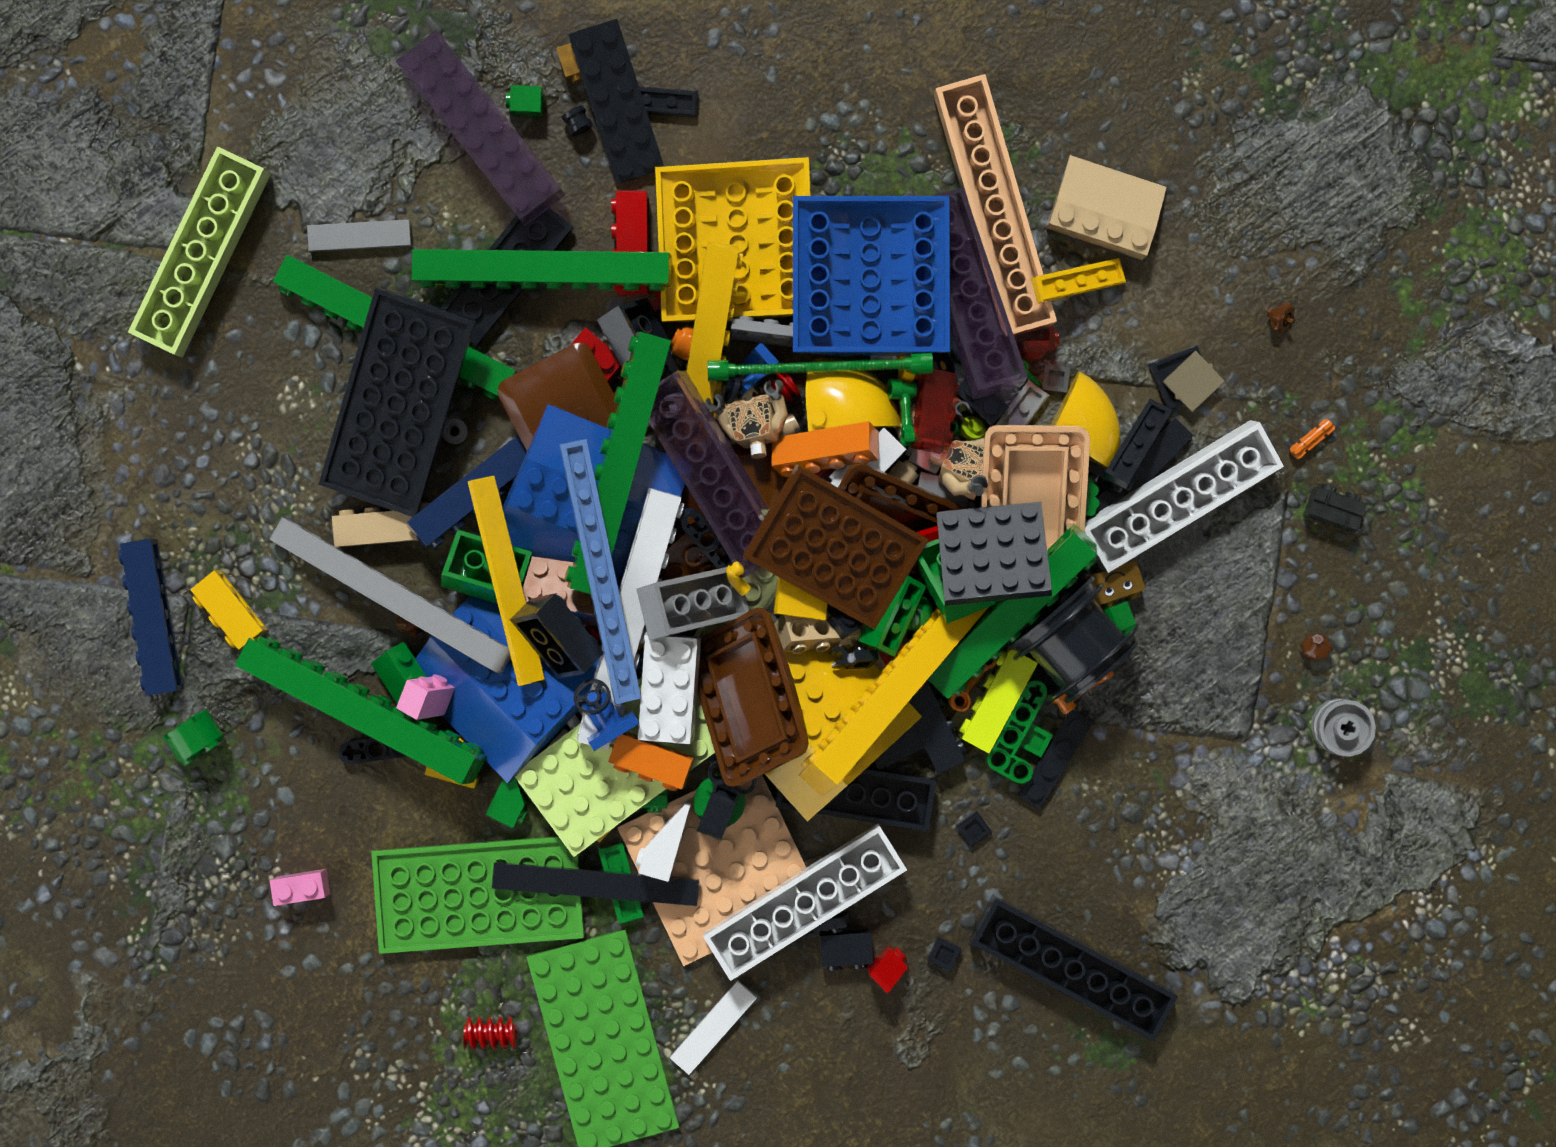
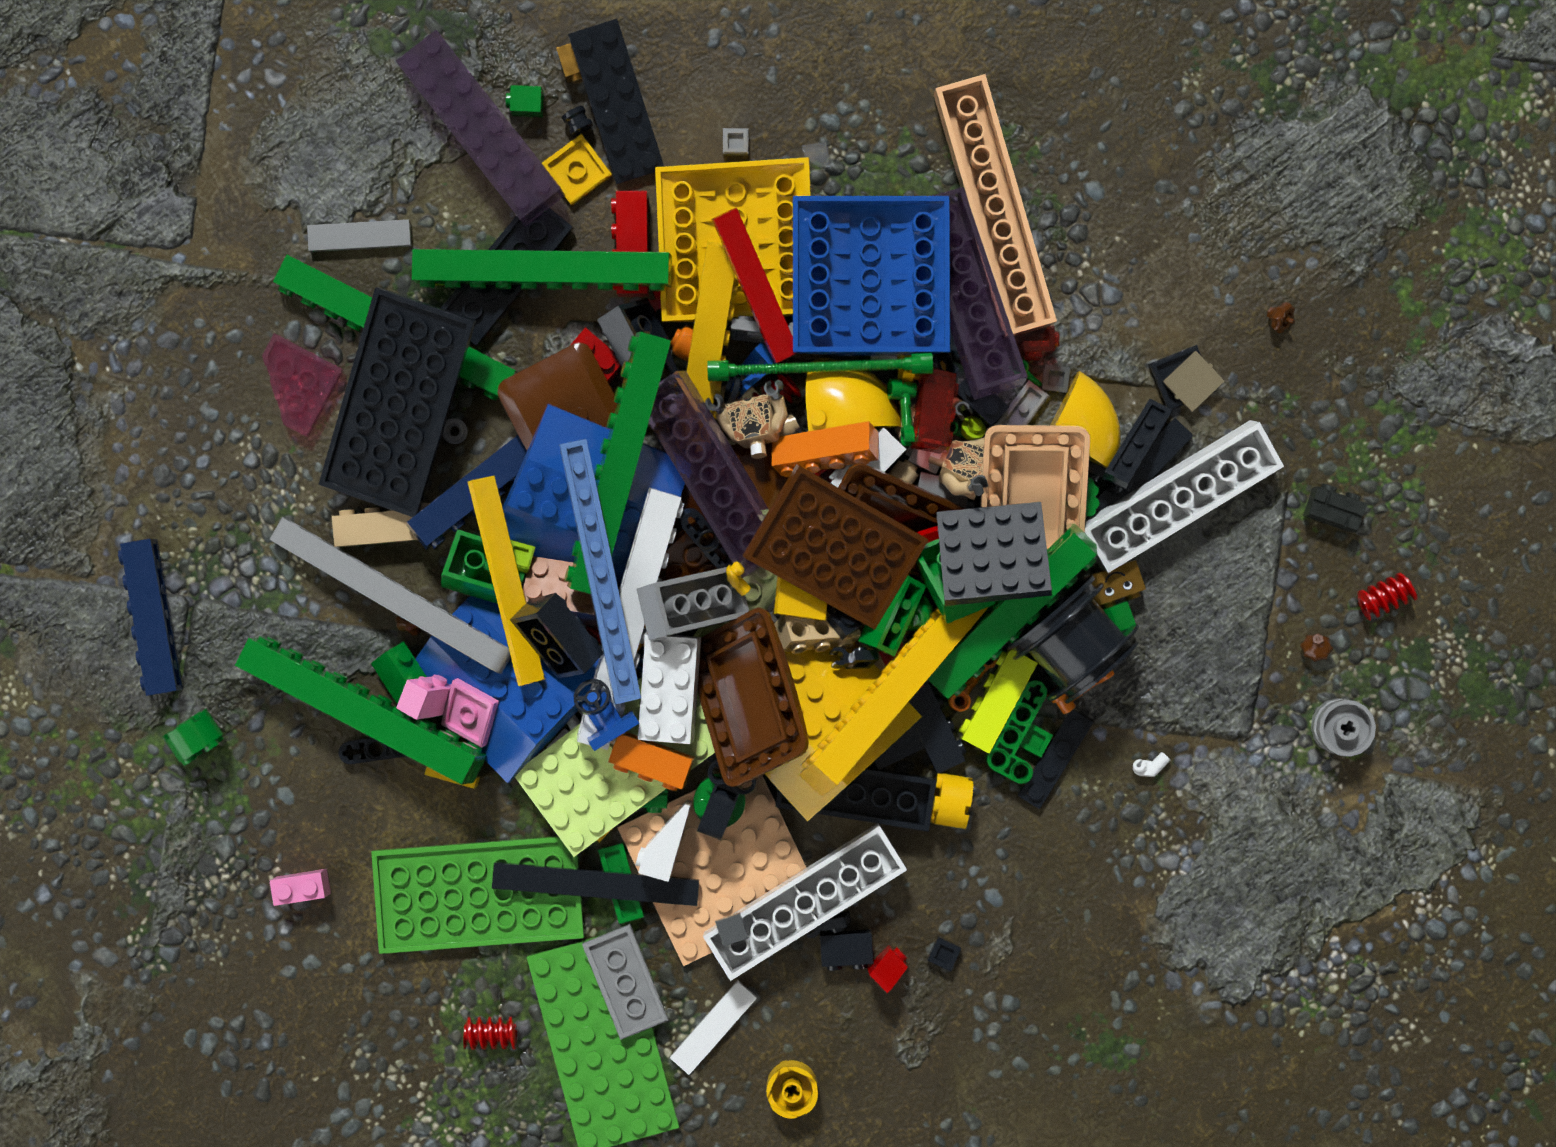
(199, 252): yellowish green brick -> none
(227, 609): yellow brick -> none
(299, 382): none -> clear pink plate
(469, 712): none -> bright pink tile
(508, 804): green slope -> none
(523, 555): none -> lime tile
(577, 169): none -> yellow tile
(625, 981): none -> light grey tile
(670, 101): black tile -> none
(731, 929): none -> dark grey tile
(735, 141): none -> light grey tile
(754, 284): none -> red tile
(795, 1103): none -> yellow brick
(817, 154): none -> clear tile
(952, 800): none -> yellow brick
(974, 828): black tile -> none
(1073, 967): black brick -> none
(1078, 280): yellow tile -> none
(1107, 208): tan slope -> none
(1150, 768): none -> white arm
(1312, 439): orange axle -> none
(1385, 594): none -> red piece

